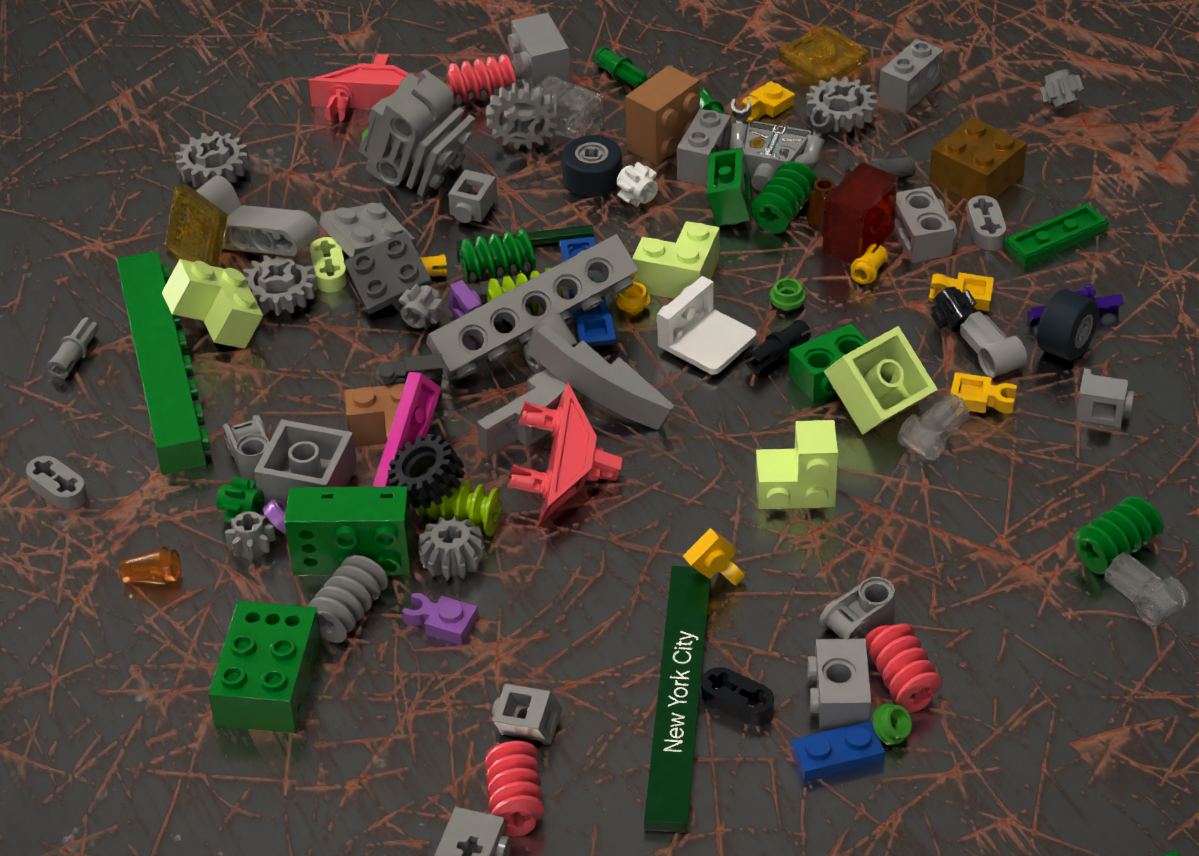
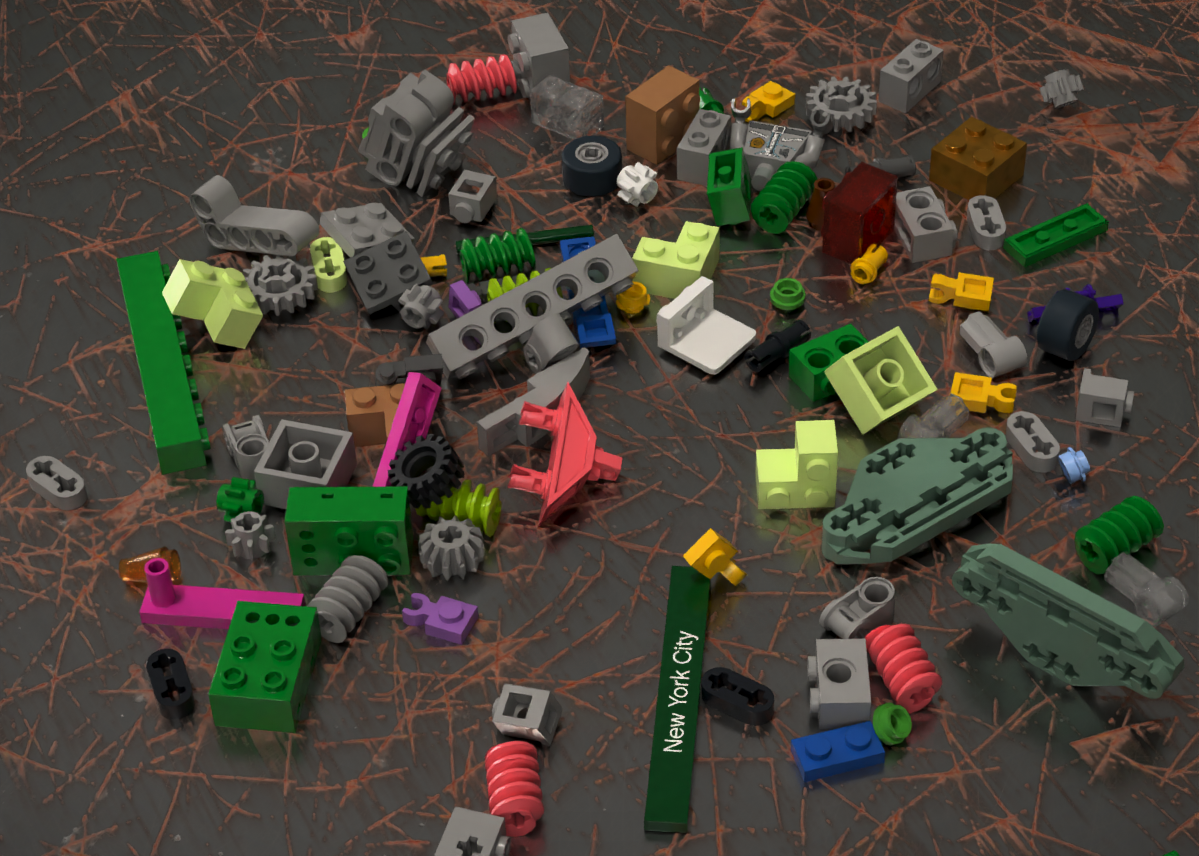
(72, 348): light grey axle -> none
(163, 685): none -> black beam
(195, 227): clear yellow tile -> none
(198, 605): none -> dark pink piece
(212, 157): light grey gear -> none
(275, 512): medium lavender tile -> none
(355, 87): coral connector -> none
(522, 116): light grey gear -> none
(608, 384): light grey slope -> none
(620, 67): green axle -> none
(823, 55): clear yellow plate -> none
(909, 488): none -> sand green connector
(952, 308): black gear -> none
(1026, 444): none -> light grey beam
(1065, 625): none -> sand green connector
(1074, 465): none -> light blue plate

